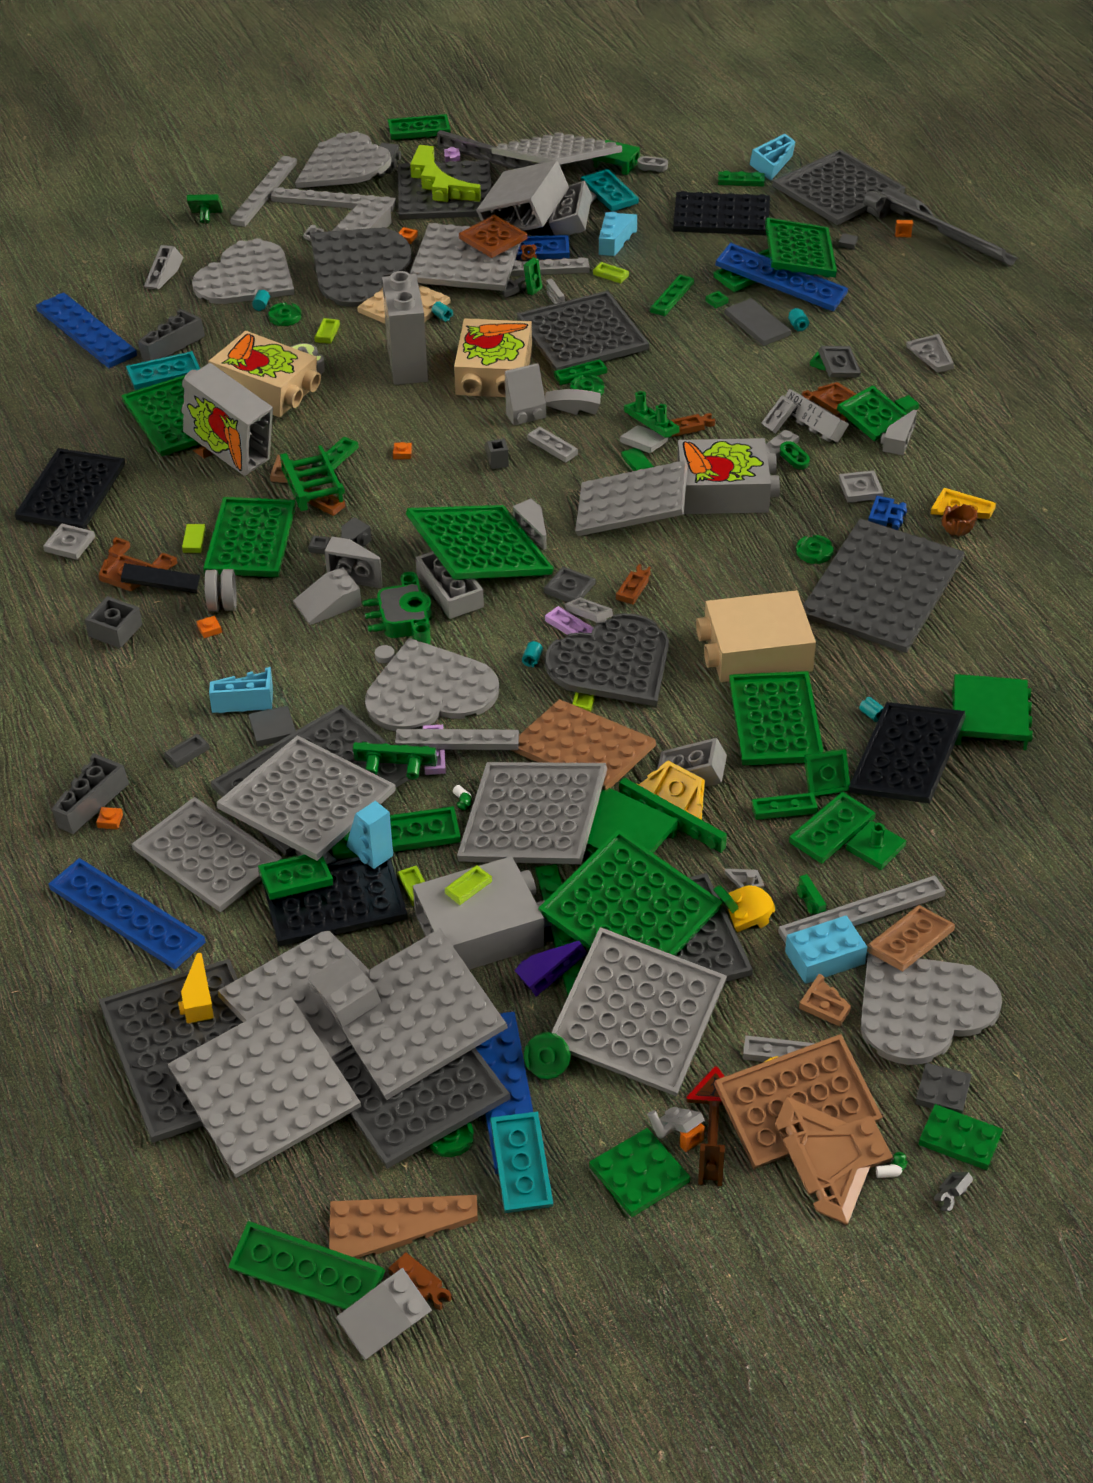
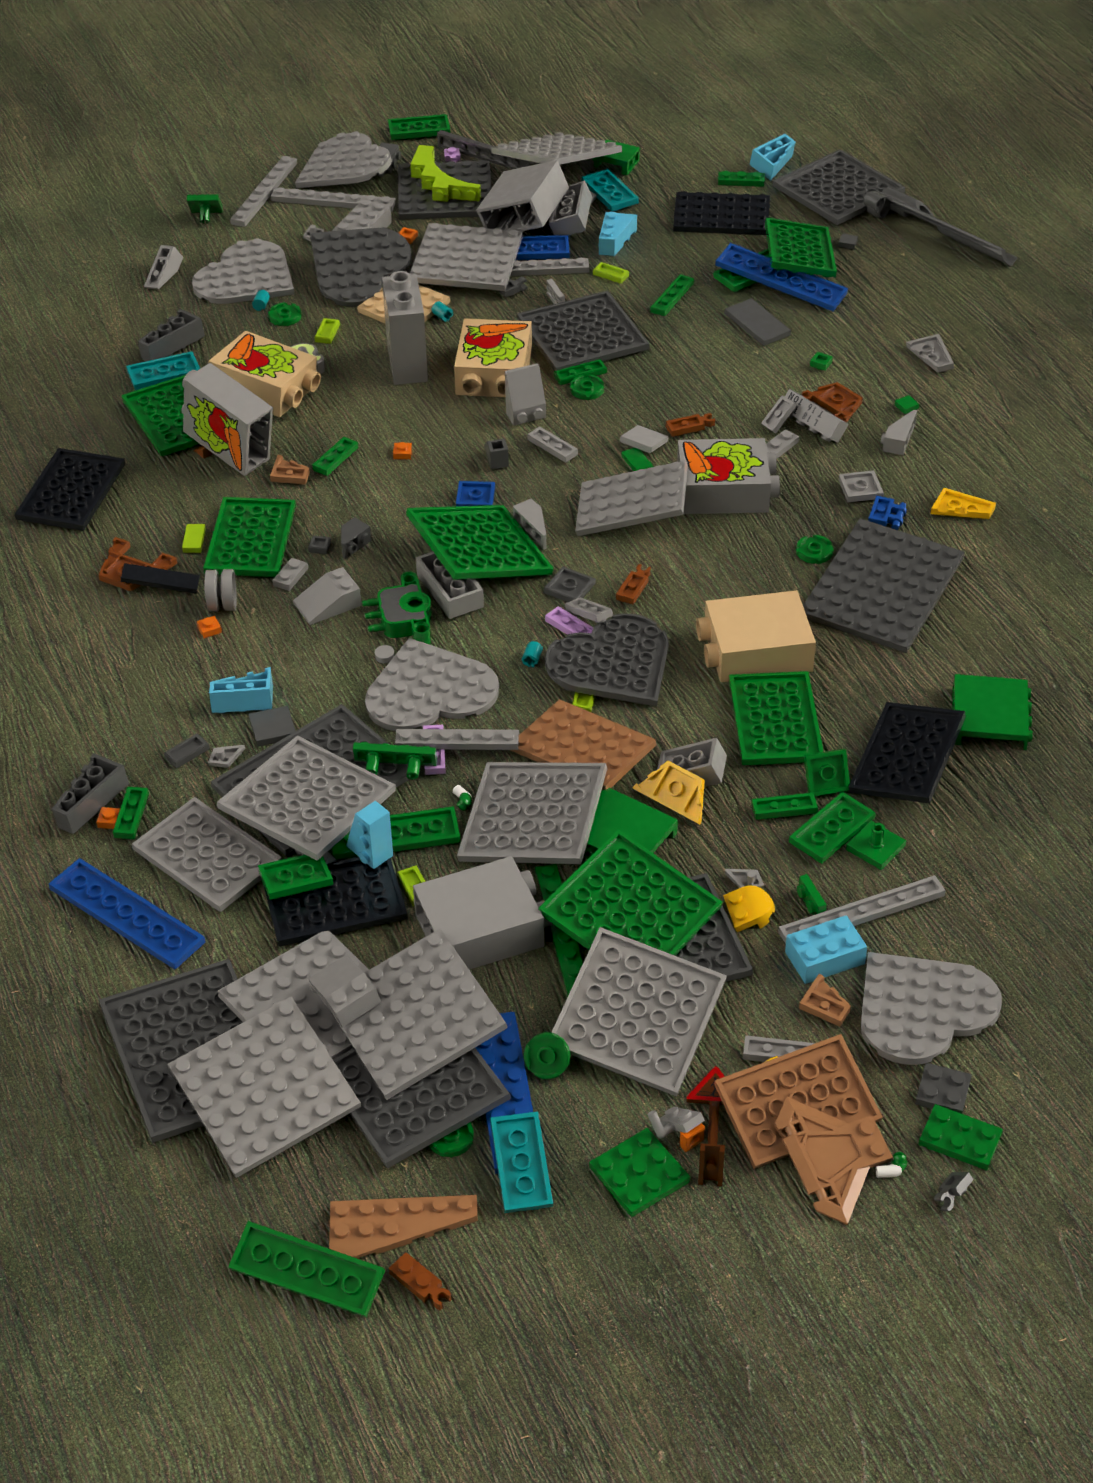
(69, 541): light grey plate -> none
(86, 330): blue plate -> none
(113, 622): dark grey brick -> none
(130, 813): none -> green plate
(195, 994): yellow slope -> none
(225, 755): none -> light grey piece
(290, 574): none -> light grey plate
(298, 487): green fence -> none
(328, 504): dark orange plate -> none
(358, 562): light grey slope -> none
(383, 1313): light grey slope -> none
(468, 885): lime tile -> none
(475, 493): none -> blue plate
(493, 236): dark orange plate -> none
(525, 248): dark orange plate -> none
(532, 276): green plate -> none
(546, 967): dark purple slope -> none
(573, 400): light grey slope -> none
(652, 163): light grey plate -> none
(655, 420): green plate -> none
(687, 822): green plate -> none
(716, 299): green tile -> none
(726, 898): green tile -> none
(794, 455): green plate -> none
(798, 319): teal brick -> none
(839, 361): dark grey plate -> none
(871, 412): green plate -> none
(871, 708): teal piece -> none
(903, 228): orange plate -> none
(910, 938): medium nougat tile -> none
(959, 519): dark orange hair -> none

